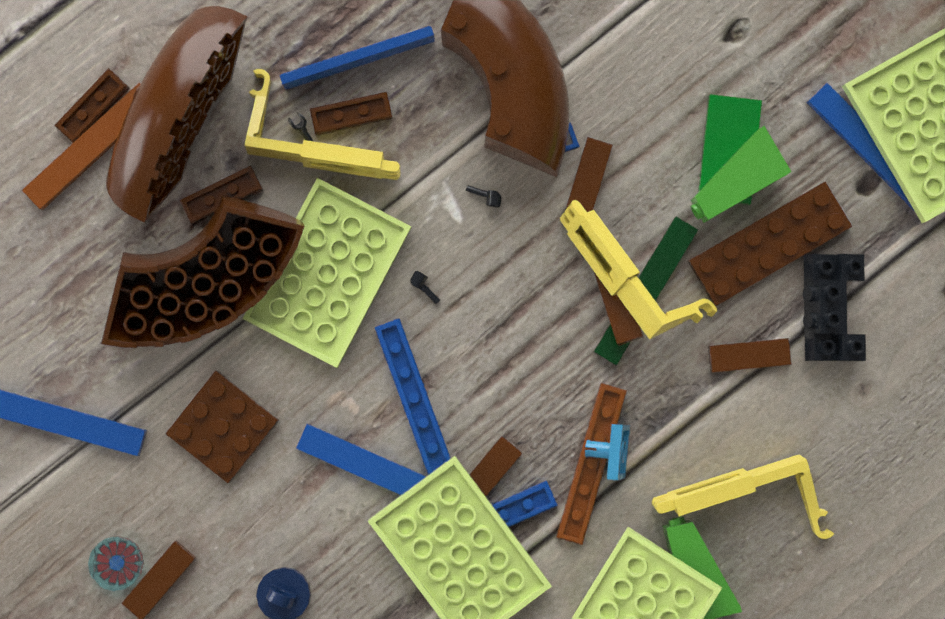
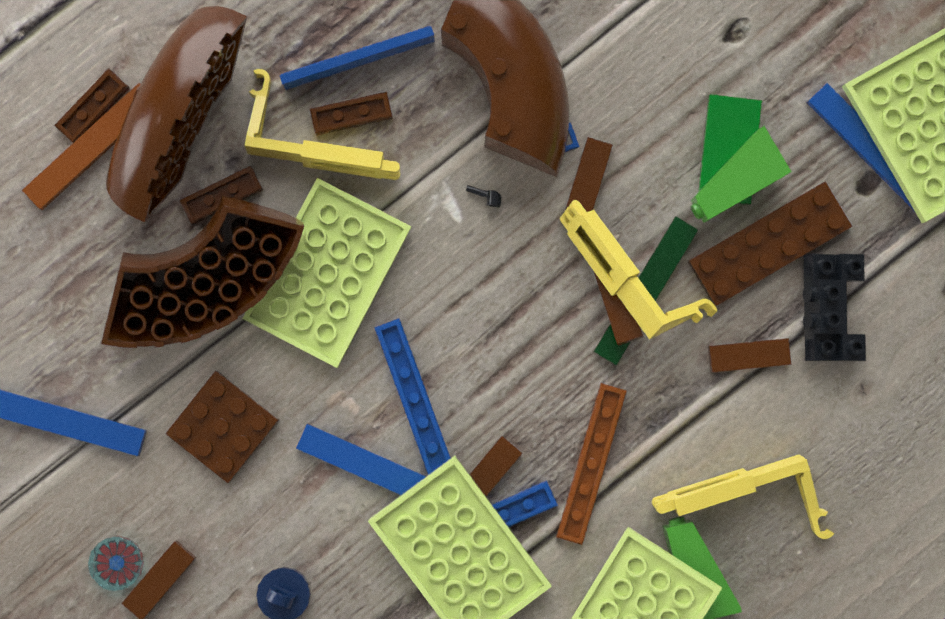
(301, 127): black hand -> none
(418, 280): black hand -> none
(615, 451): dark azure tile -> none

